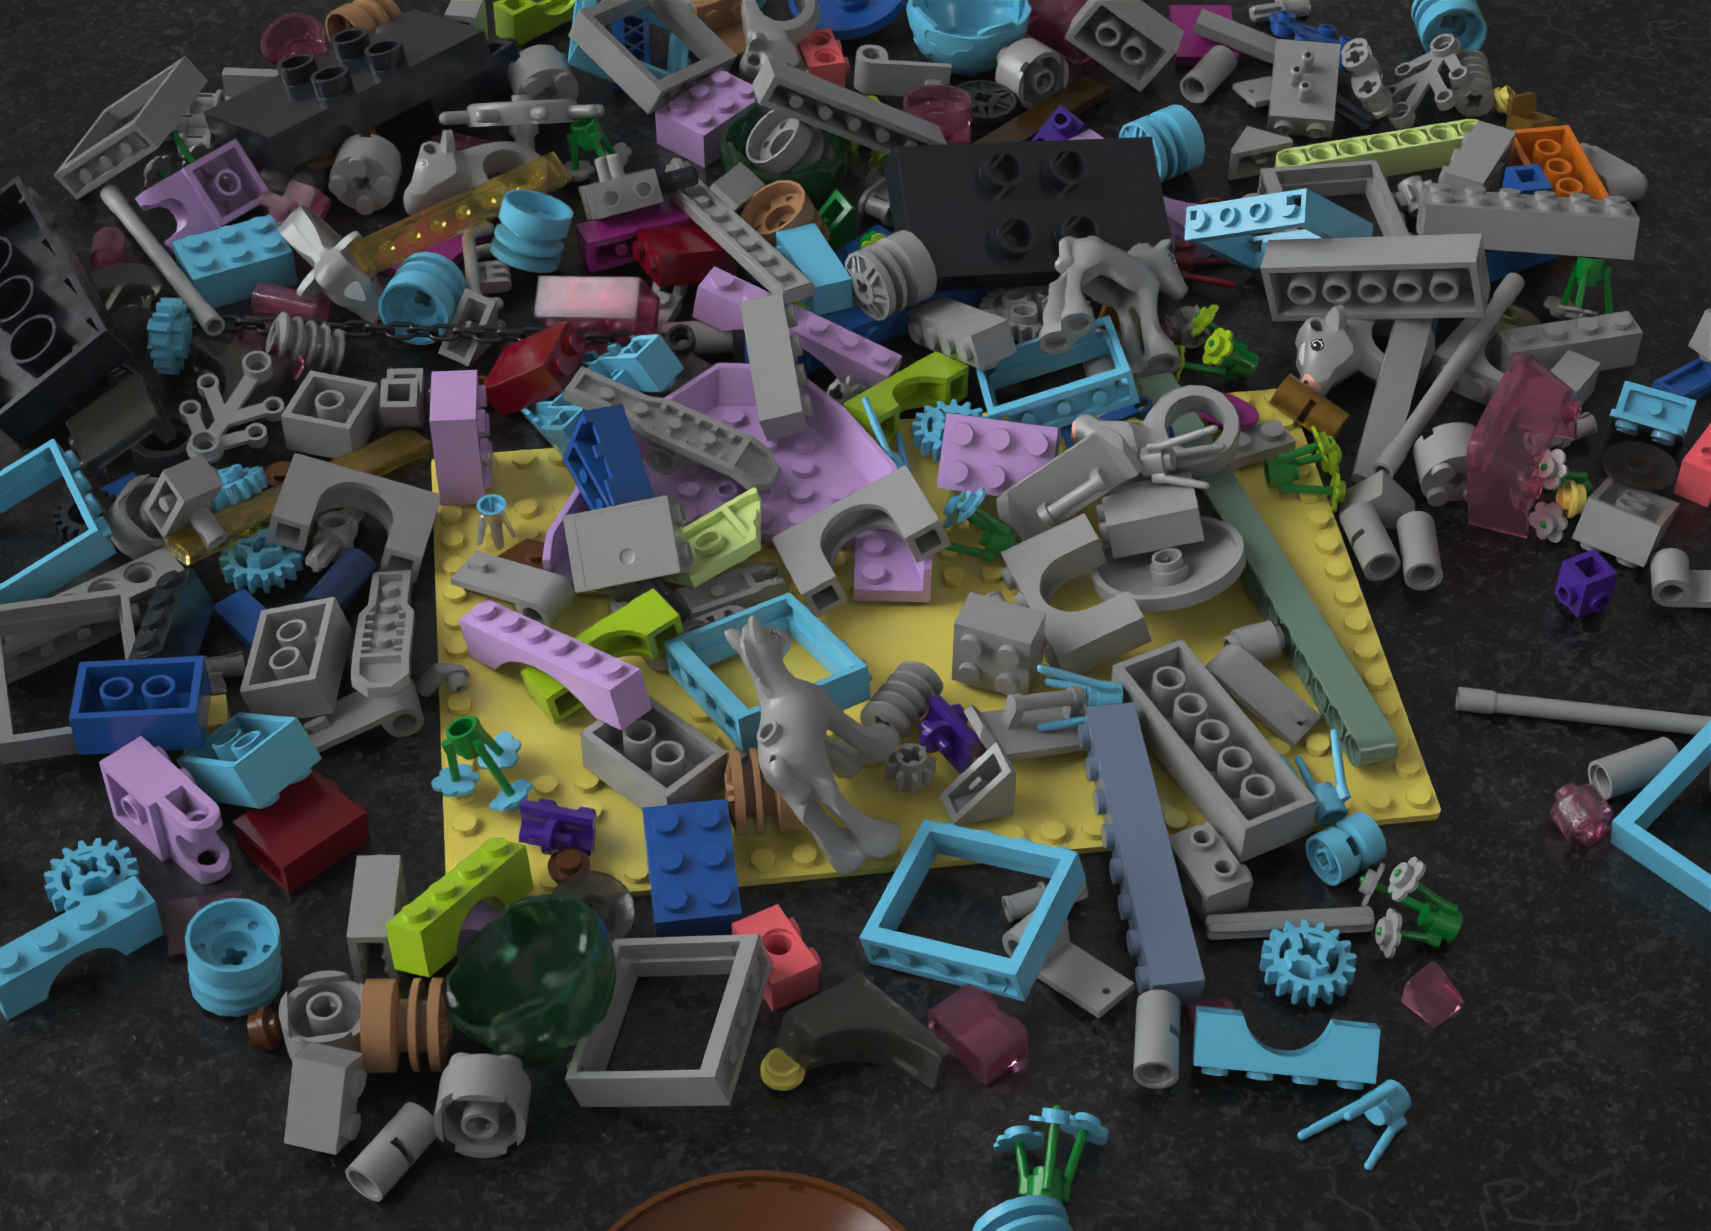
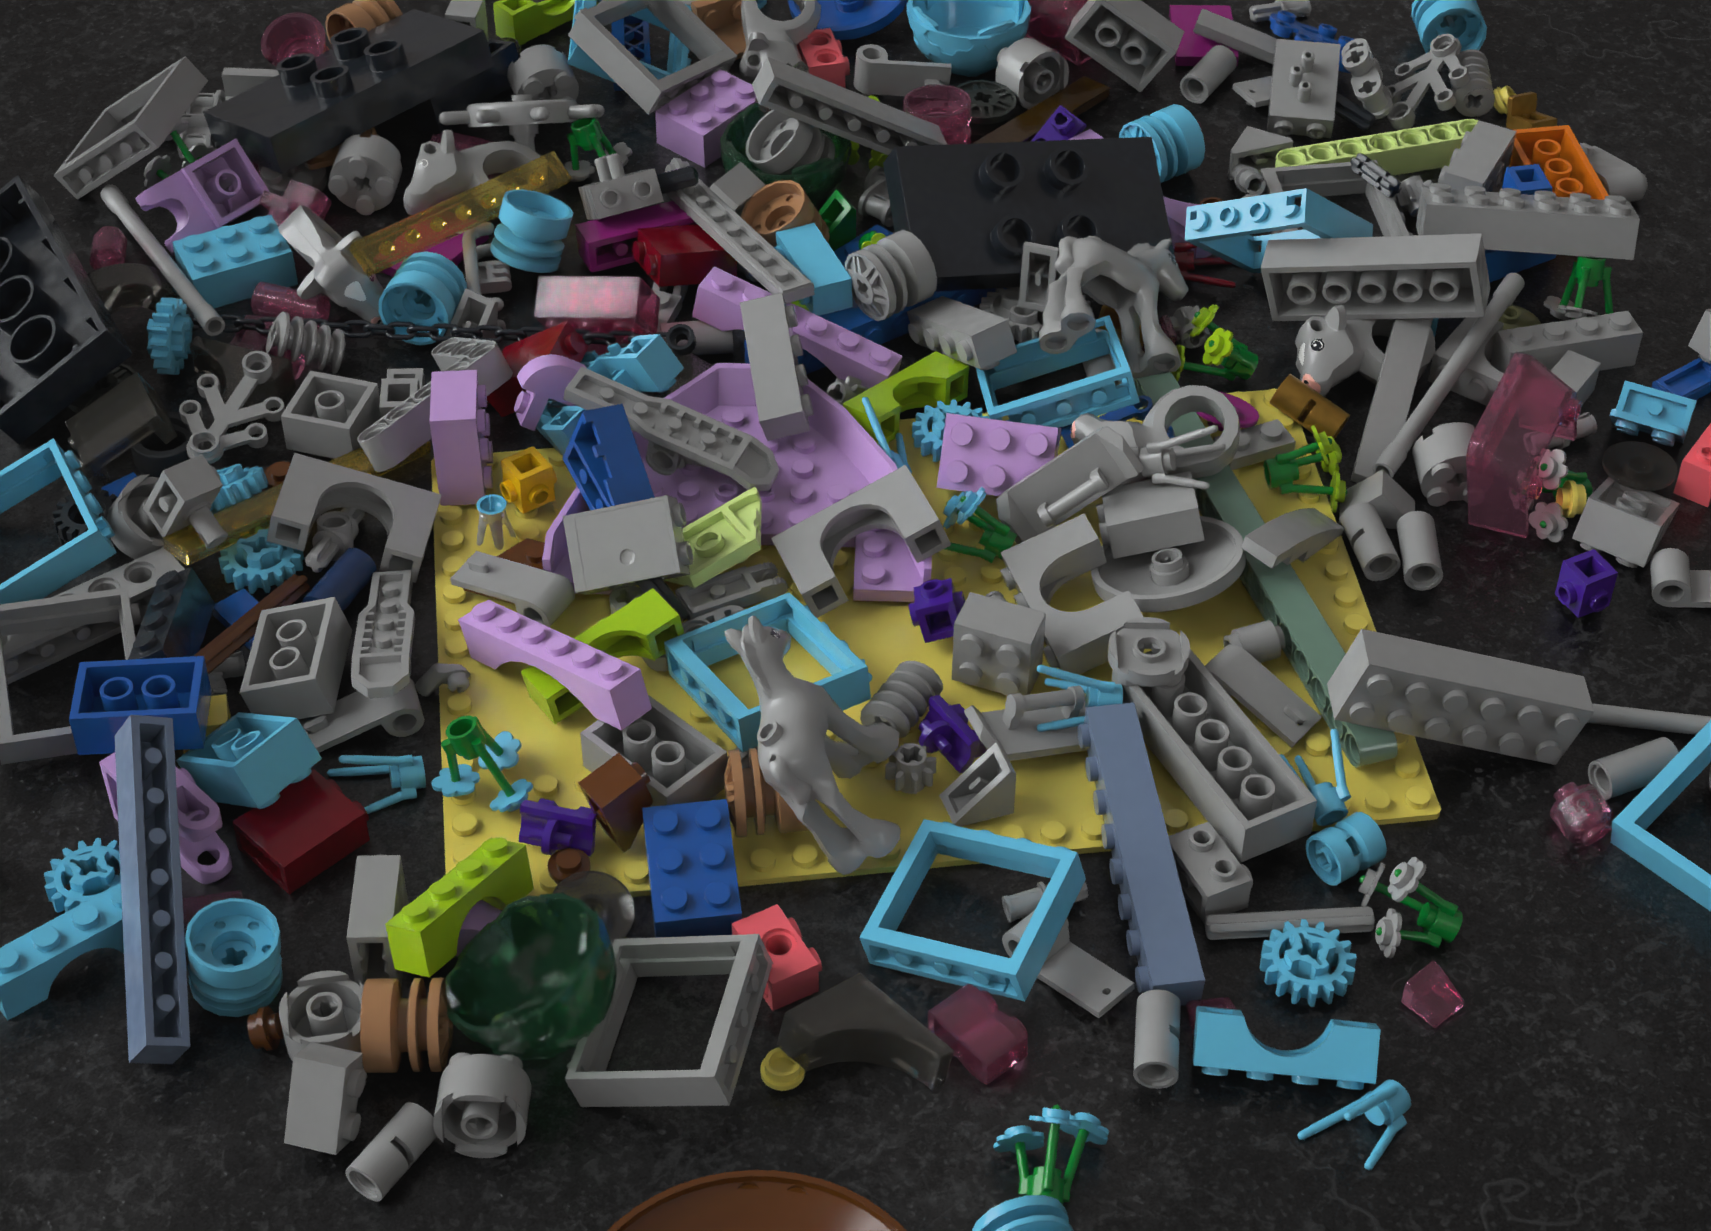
(151, 891): none -> sand blue brick
(245, 627): none -> reddish brown axle
(404, 772): none -> medium azure plant
(408, 424): none -> light grey beam
(527, 480): none -> yellow brick
(543, 379): none -> lavender brick
(617, 797): none -> reddish brown slope
(936, 608): none -> dark purple brick
(1036, 275): none -> light grey slope
(1161, 668): none -> light grey plate
(1248, 179): none -> light grey pin
(1291, 537): none -> light grey slope
(1375, 175): none -> axle
(1459, 697): none -> light grey brick

